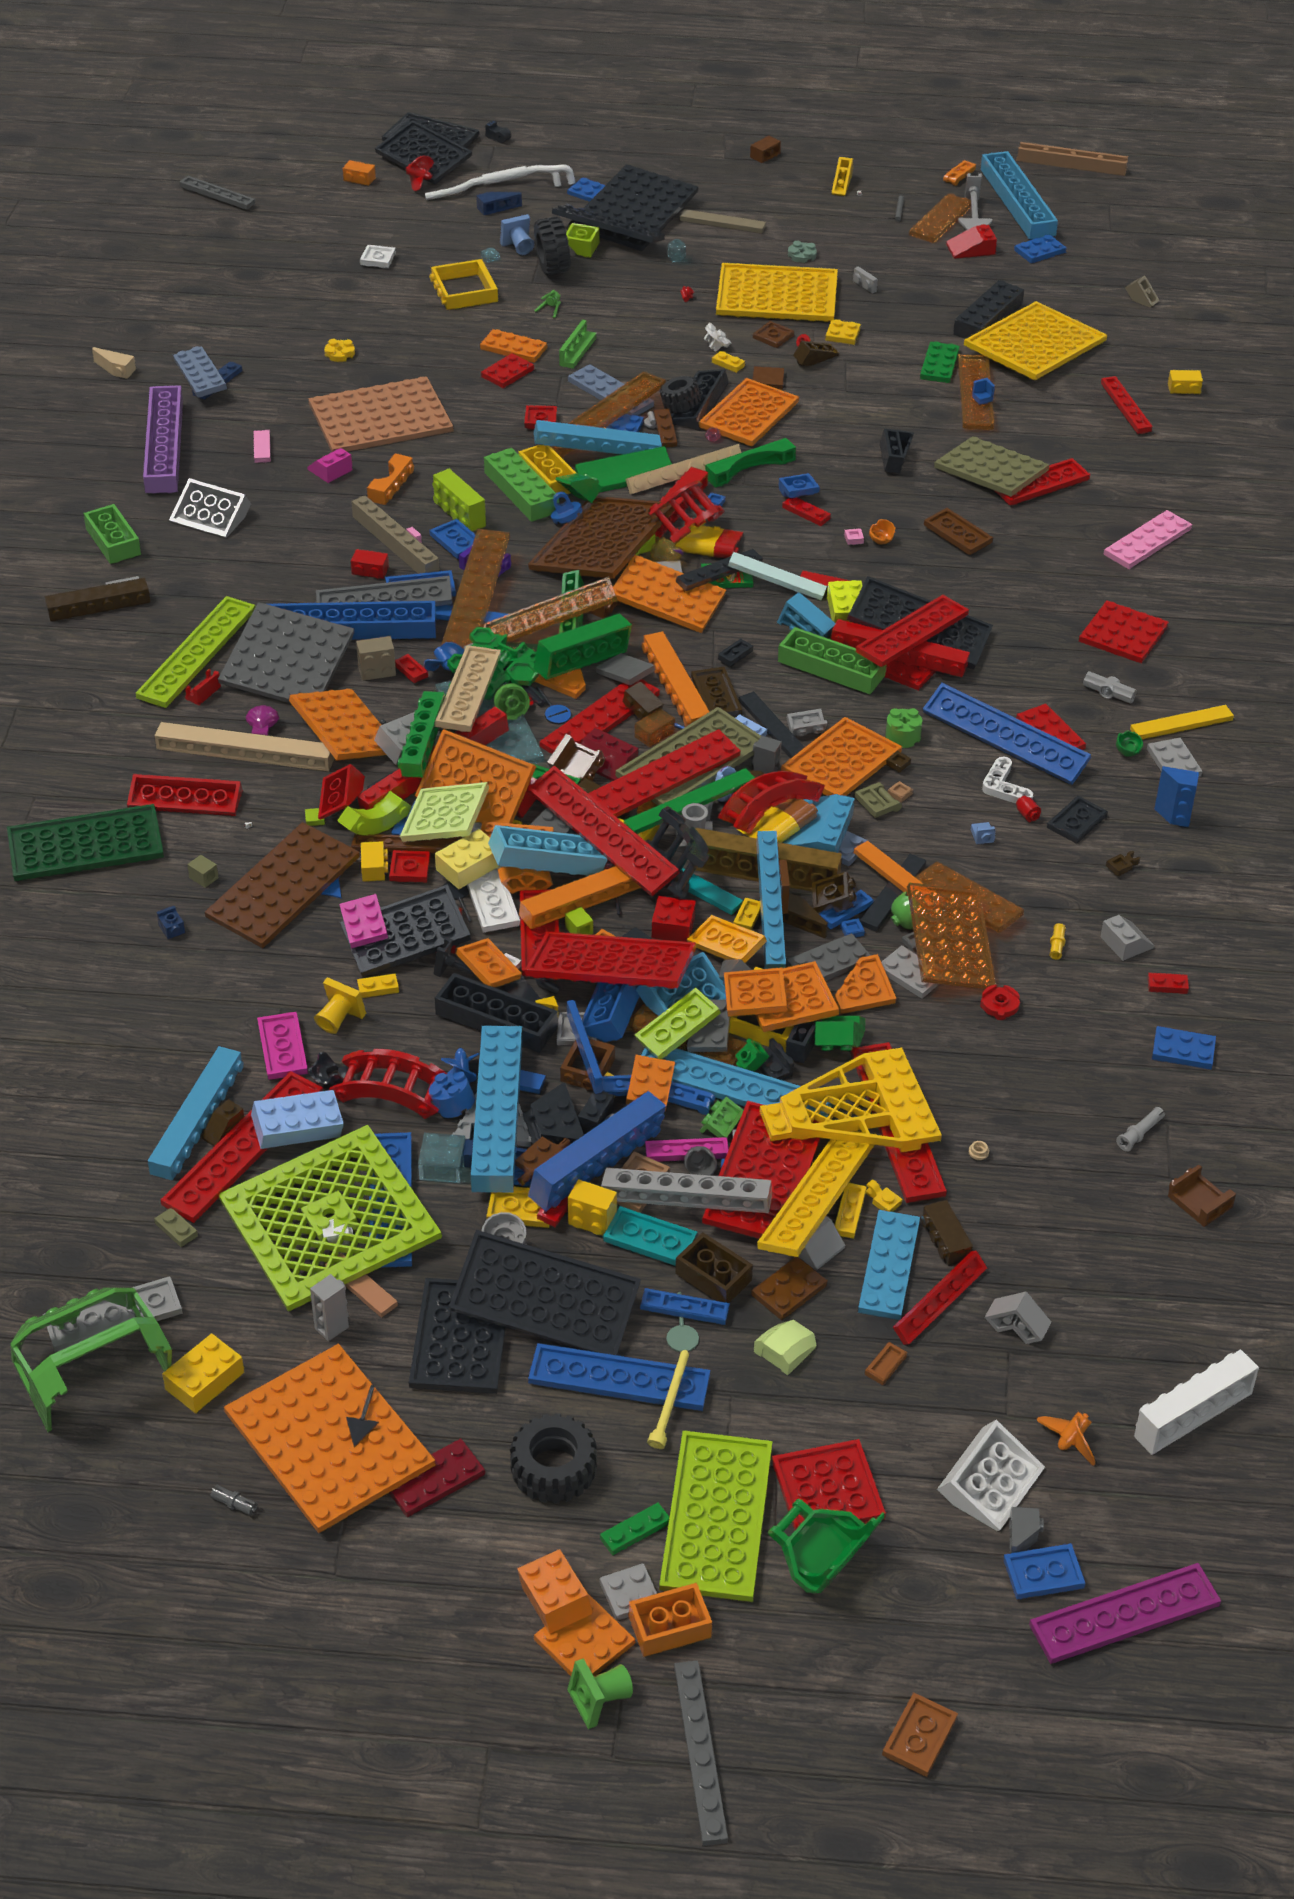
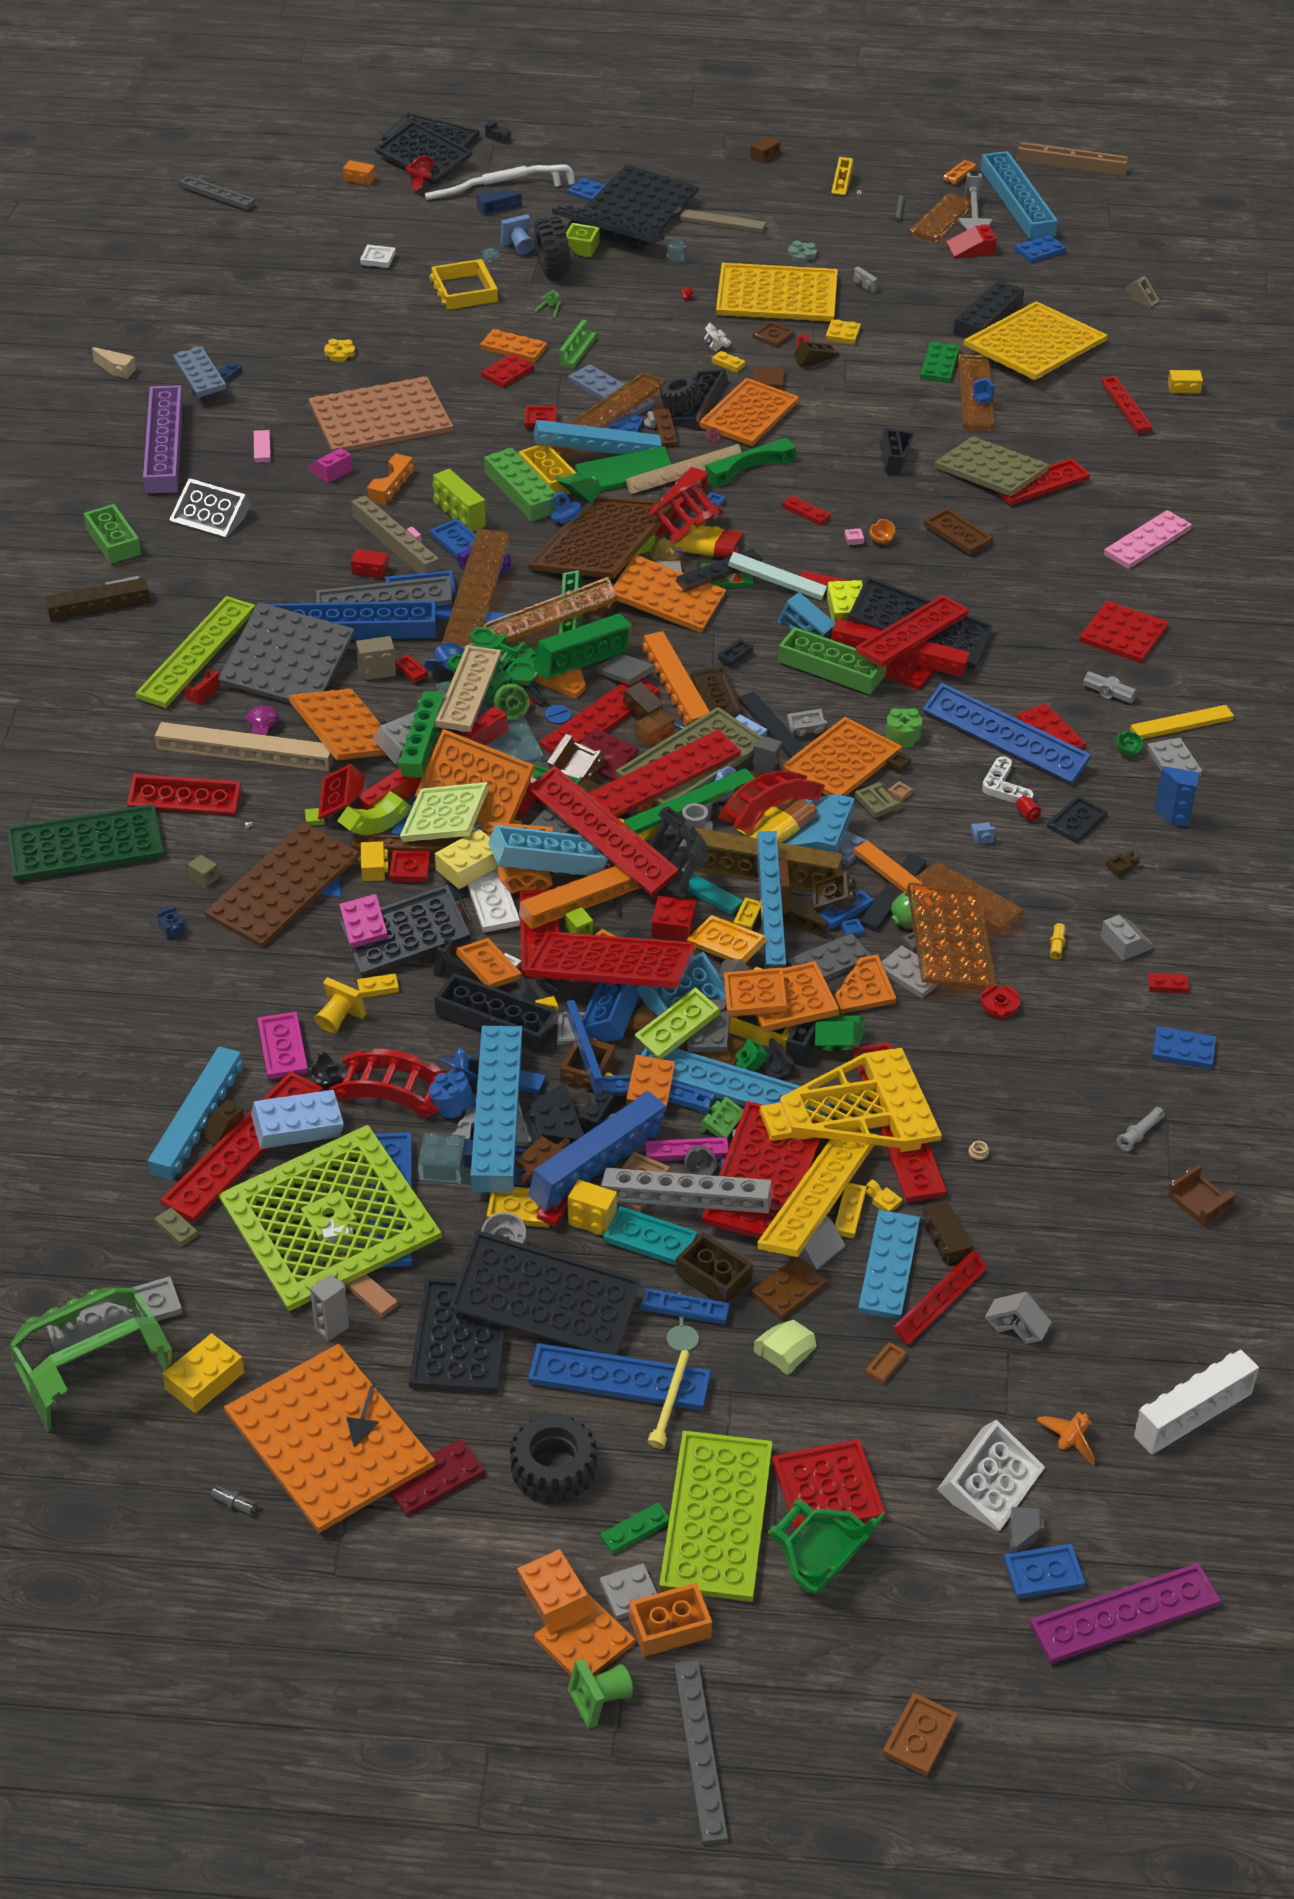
(798, 485): blue plate -> none

